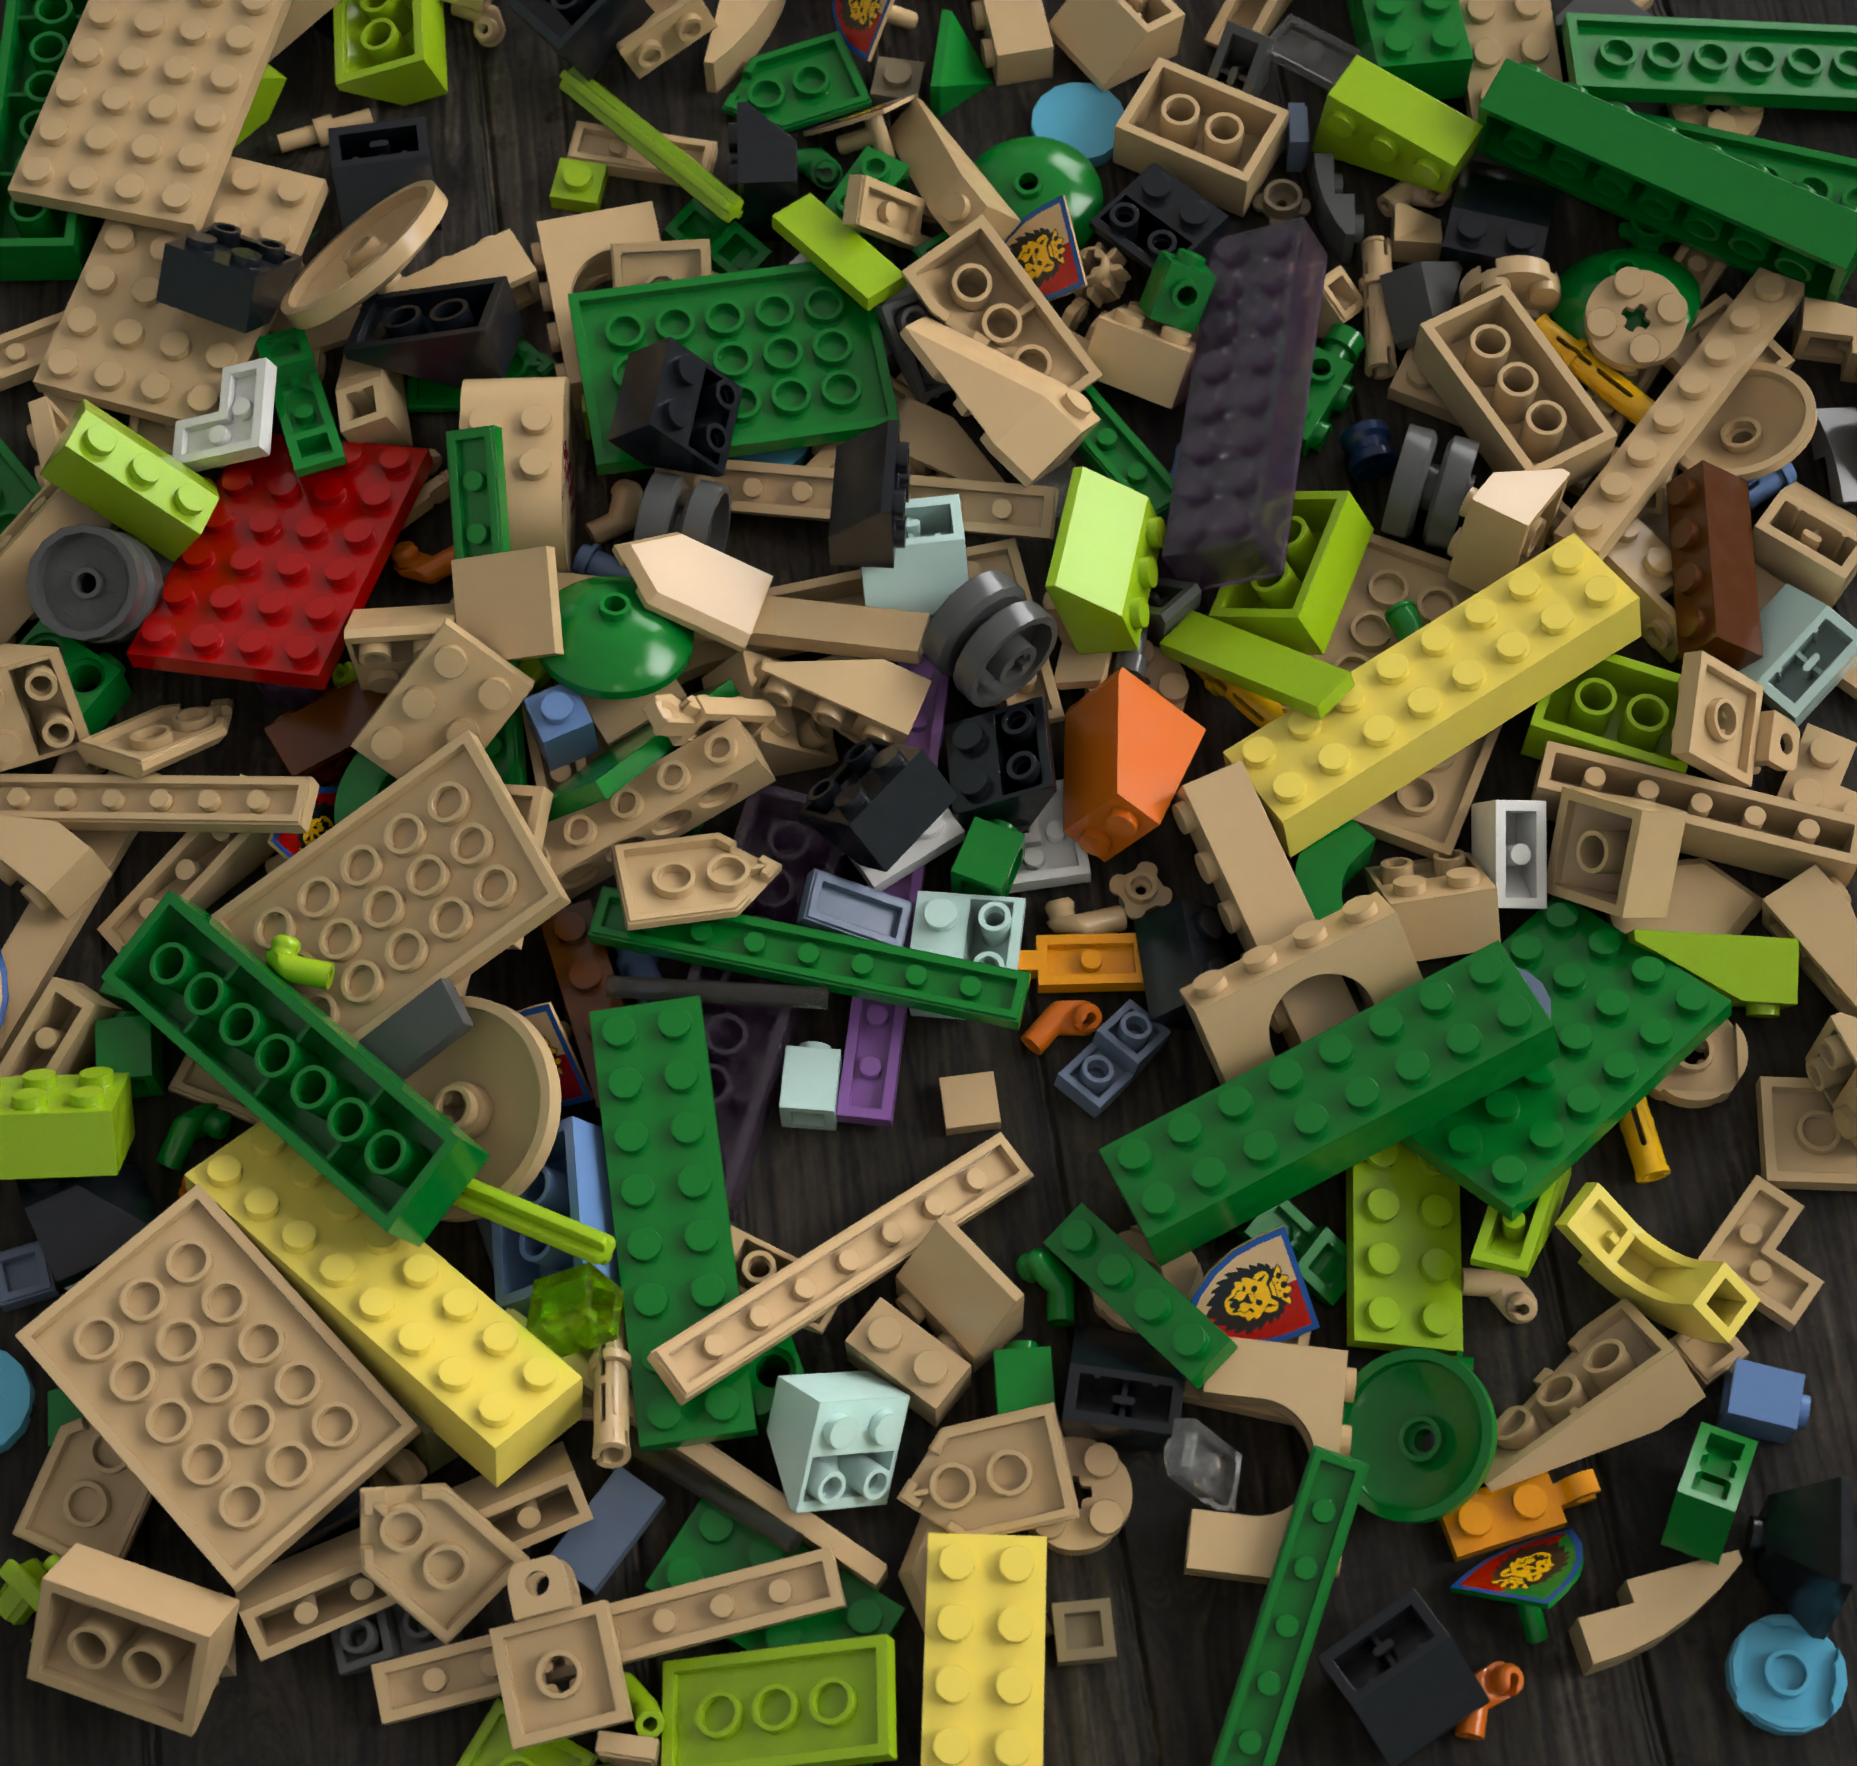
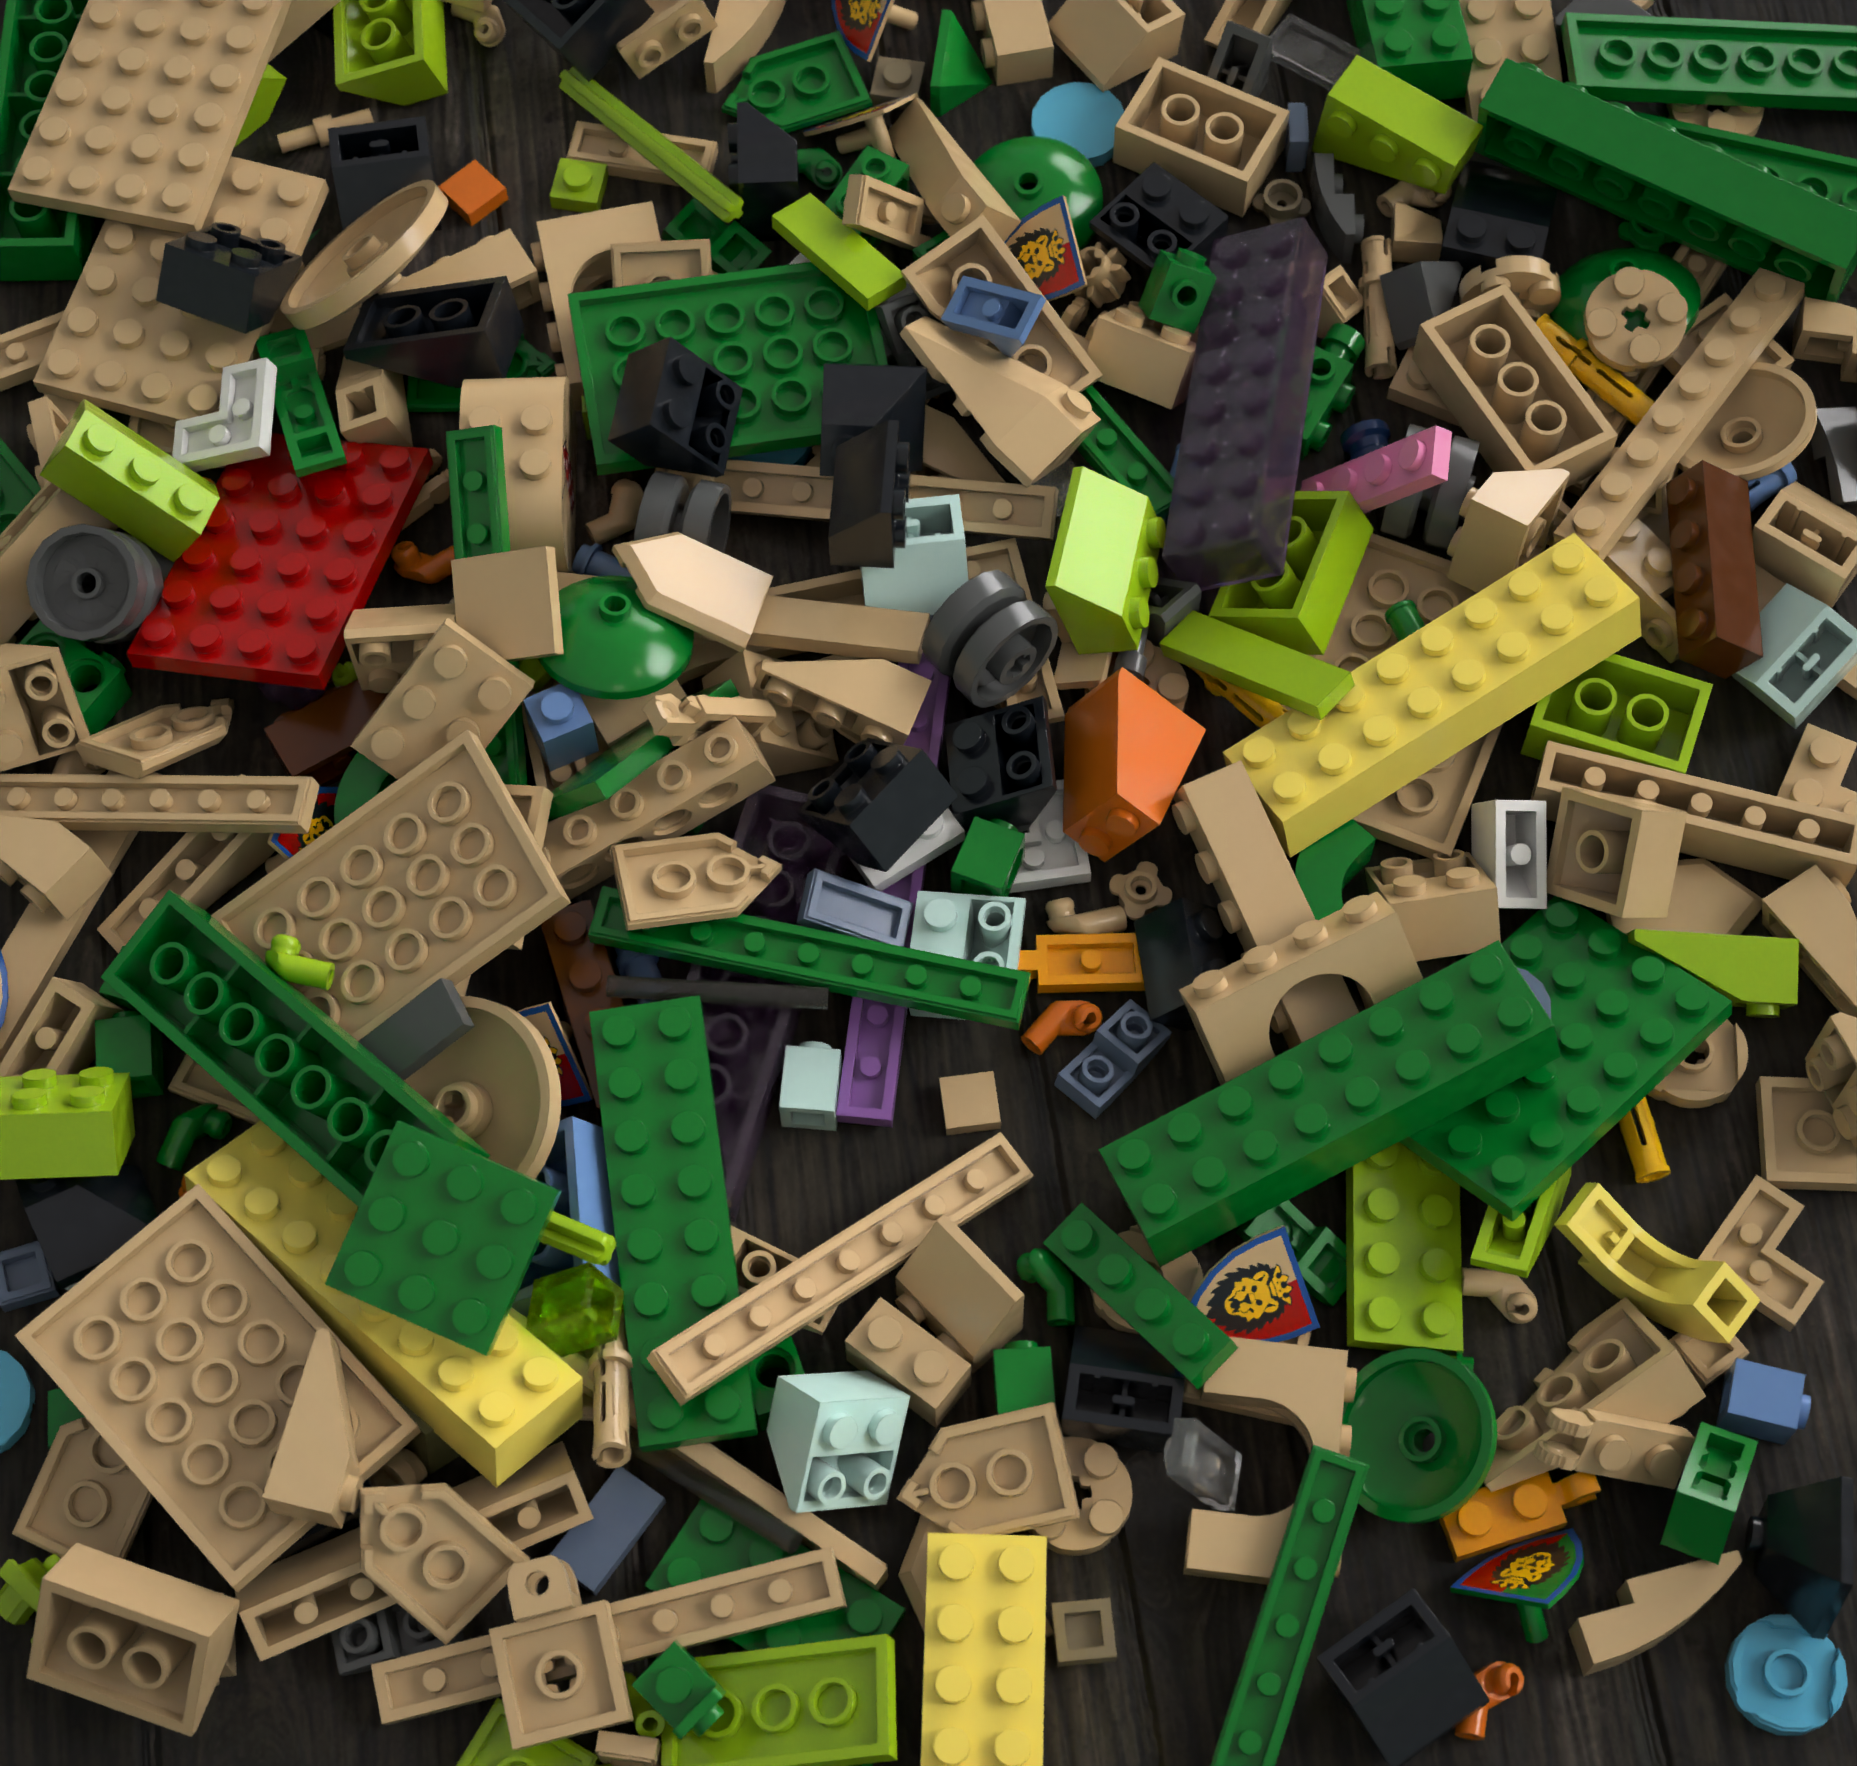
(317, 1454): none -> tan slope
(443, 1237): none -> green plate
(473, 192): none -> orange tile
(681, 1691): none -> green bracket
(866, 396): none -> black slope
(993, 313): none -> medium blue slope
(1390, 471): none -> bright pink plate
(1617, 1446): none -> tan hinge
(1723, 726): tan plate -> none

